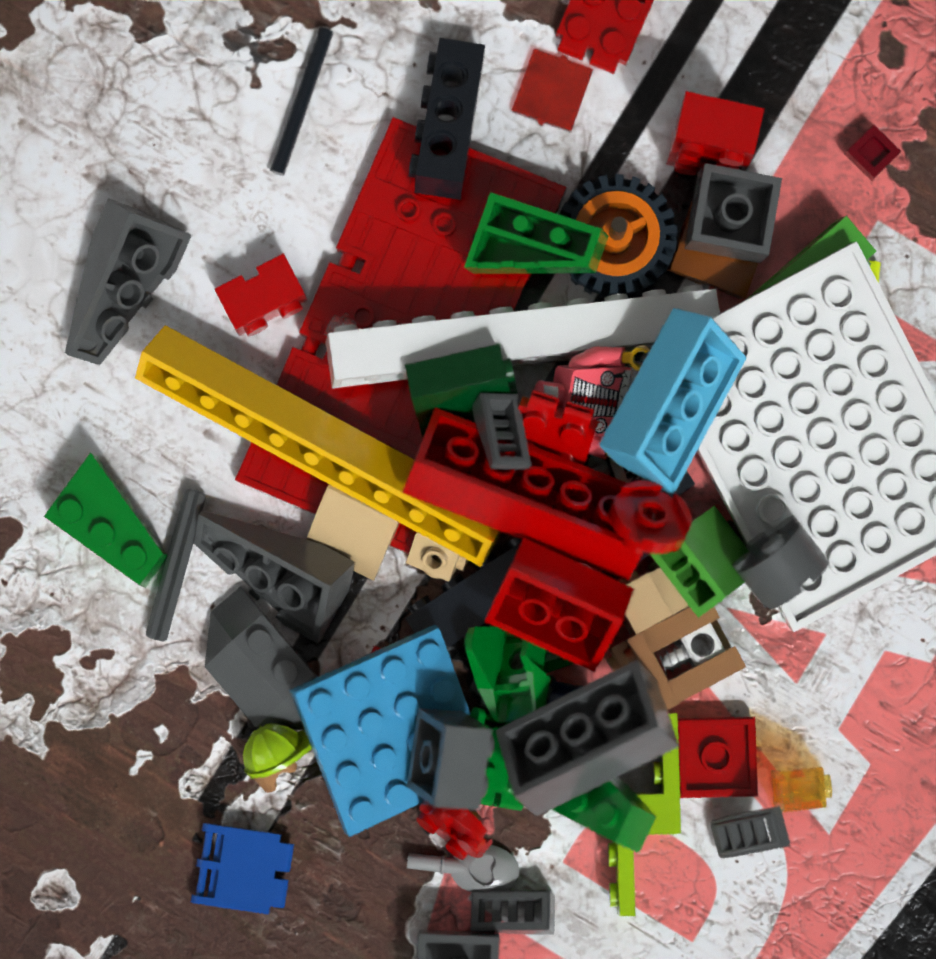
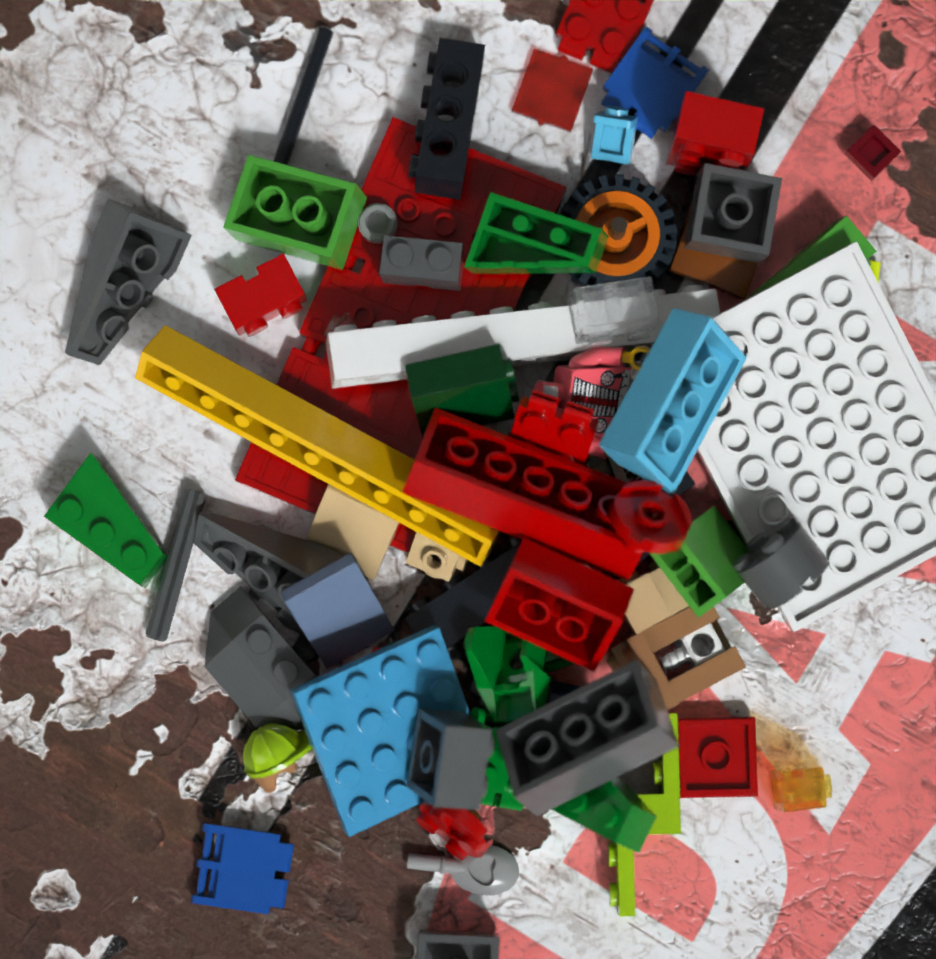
(295, 212): none -> bright green brick
(337, 611): none -> sand blue tile
(376, 222): none -> light grey tile
(422, 262): none -> dark grey brick
(507, 406): dark grey slope -> none
(529, 897): dark grey slope -> none
(613, 311): none -> clear brick
(614, 135): none -> medium azure bracket
(652, 83): none -> blue plate
(747, 833): dark grey slope -> none

